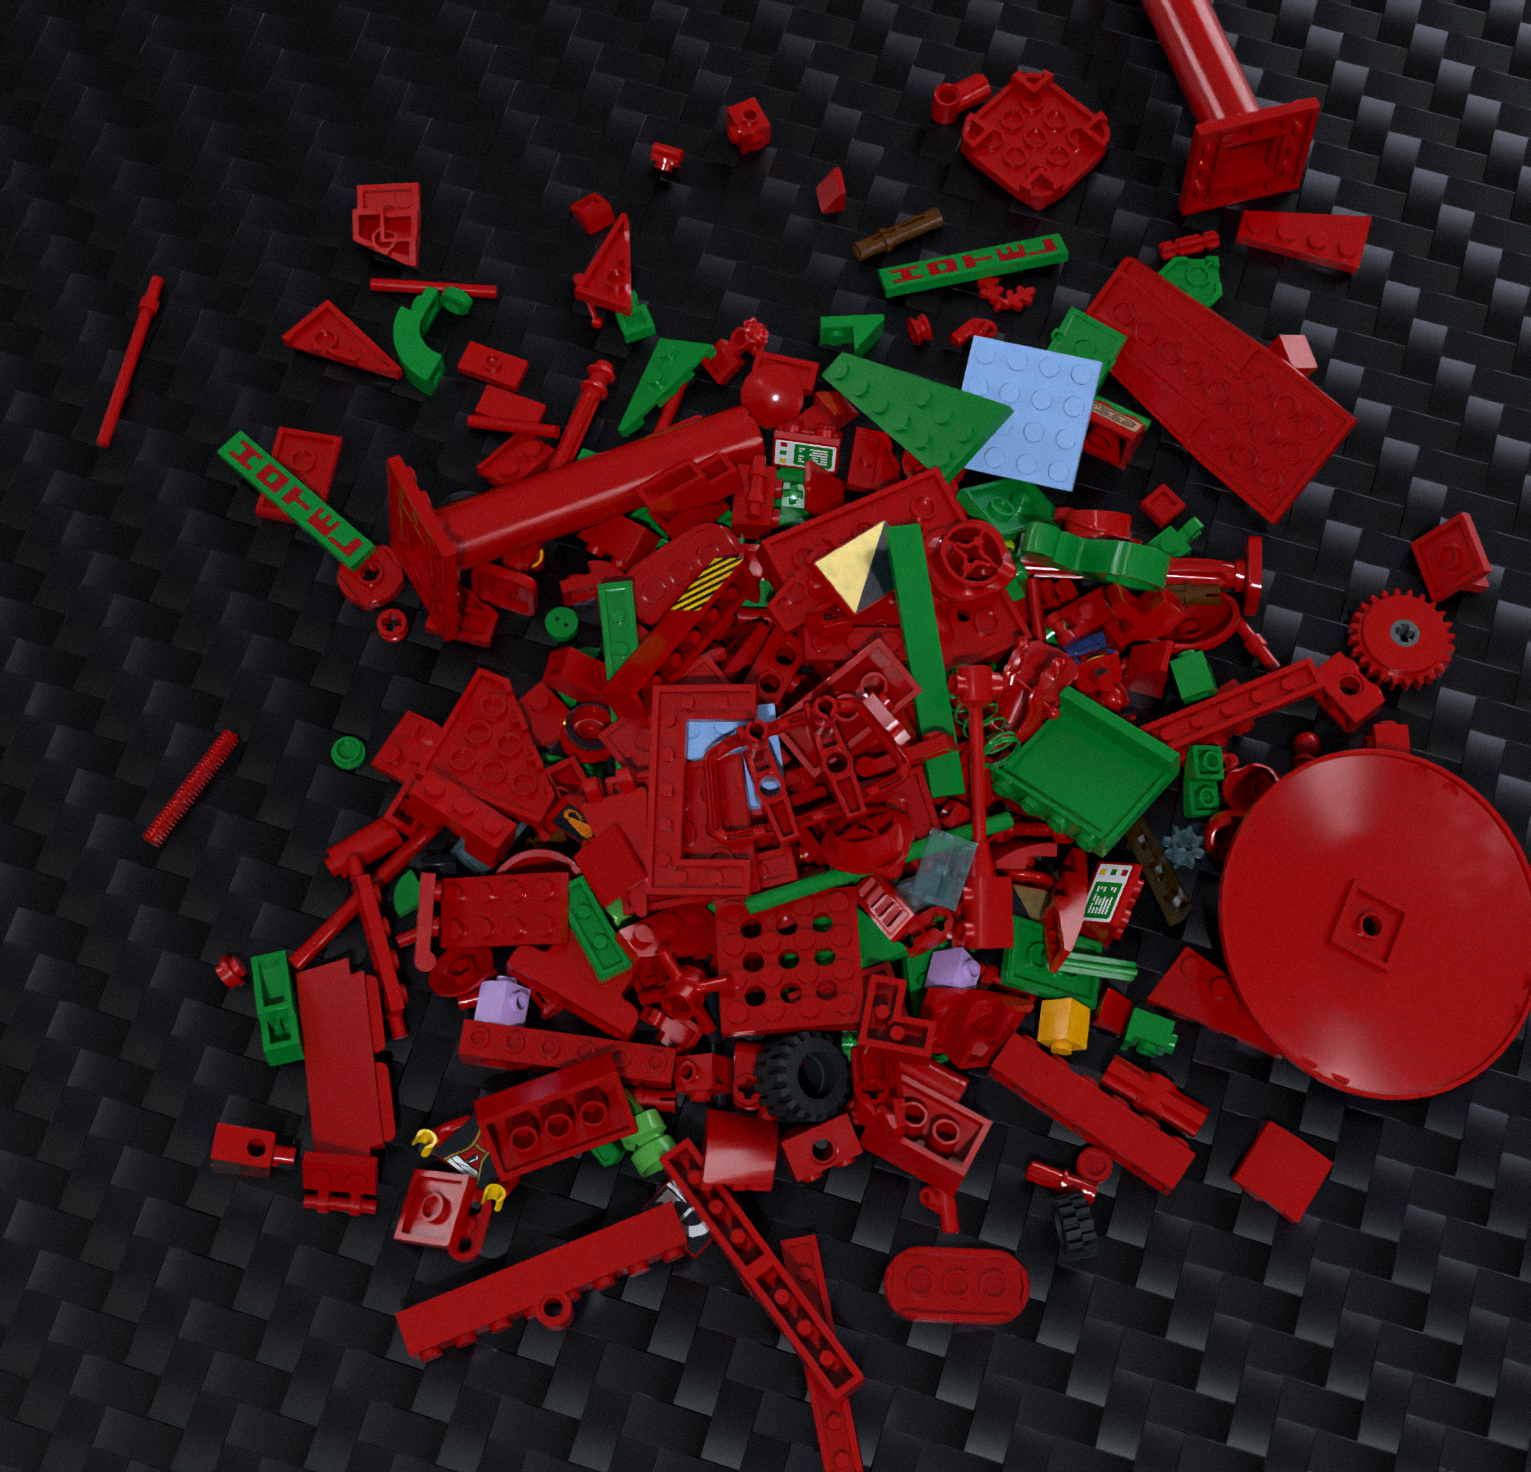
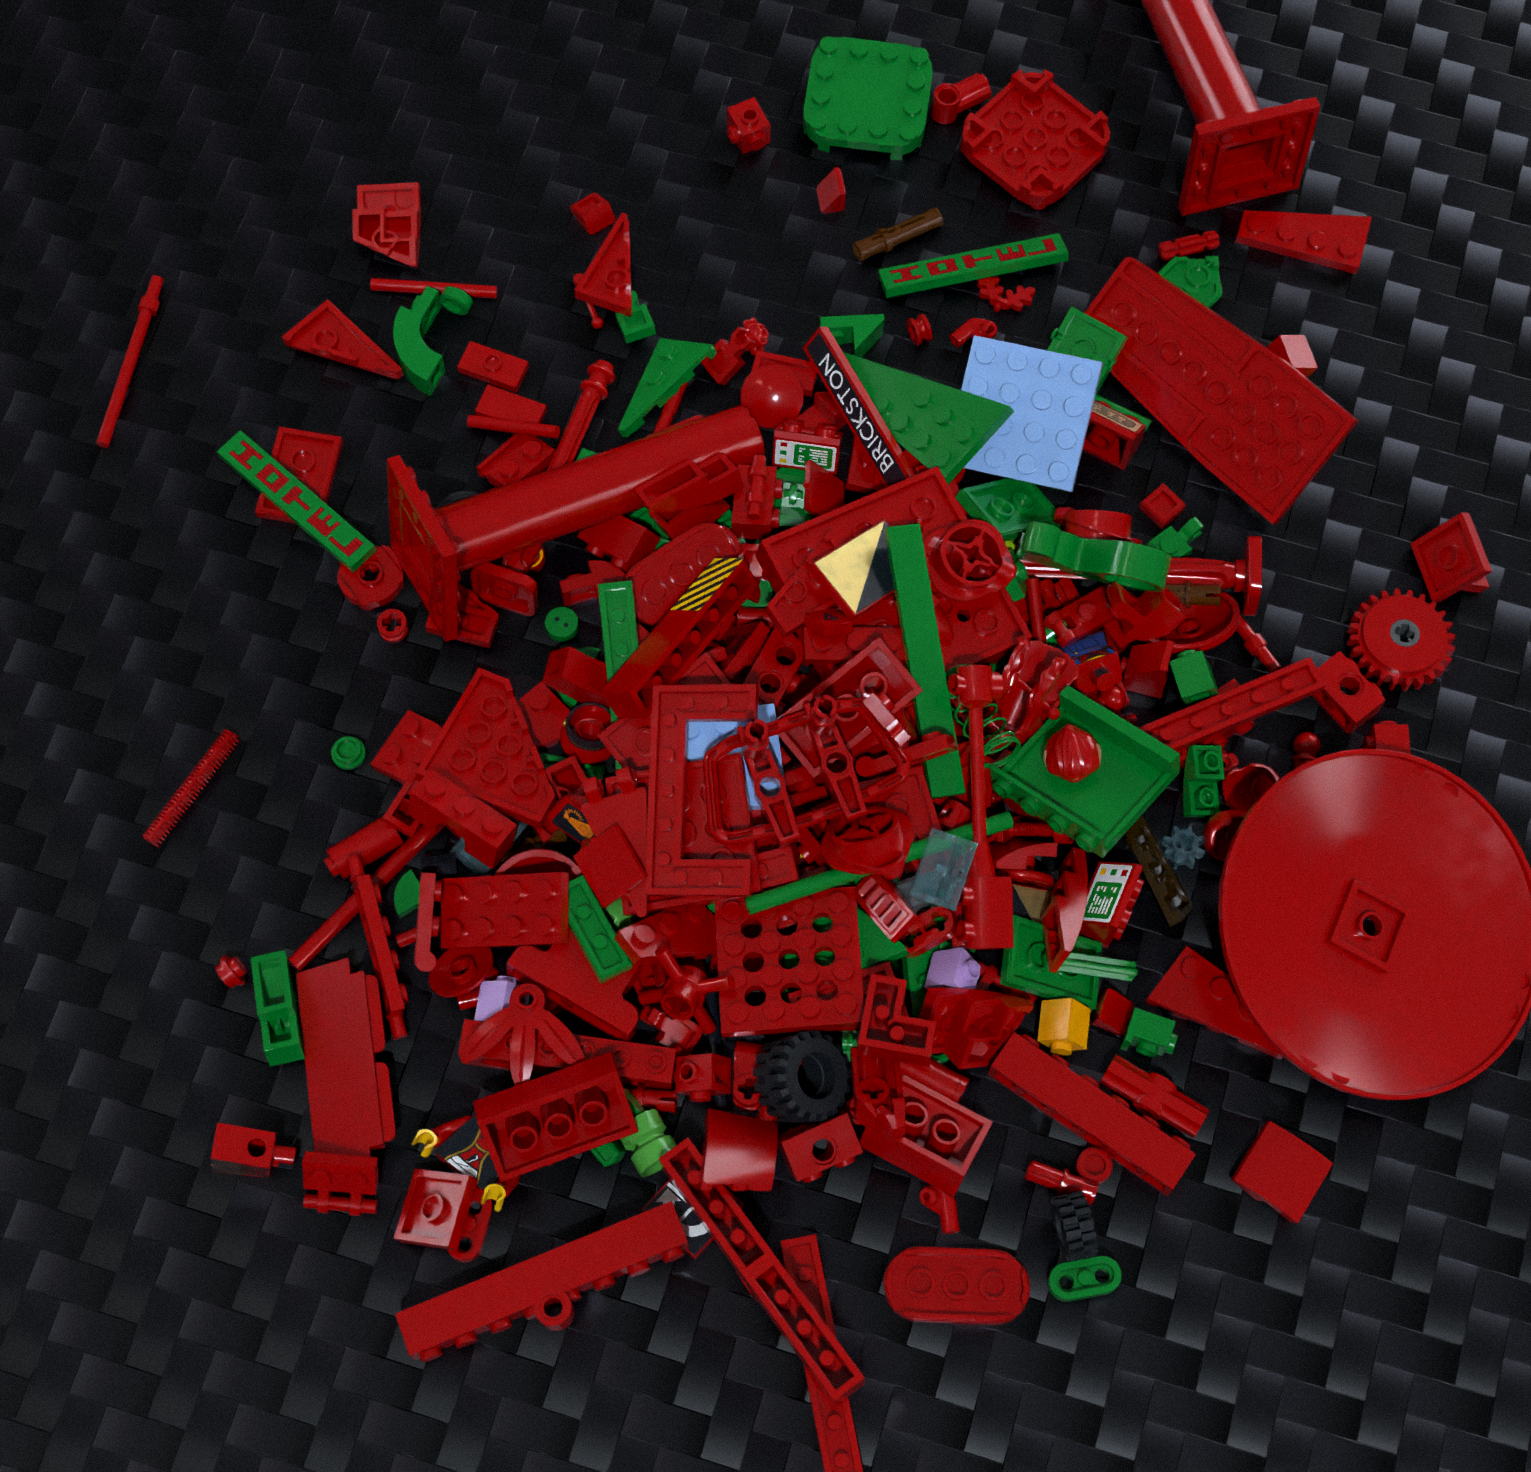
(523, 1041): none -> red plant
(666, 157): red plate -> none
(857, 408): none -> tile
(867, 96): none -> green plate
(1072, 754): none -> red hair
(1083, 1278): none -> green plate

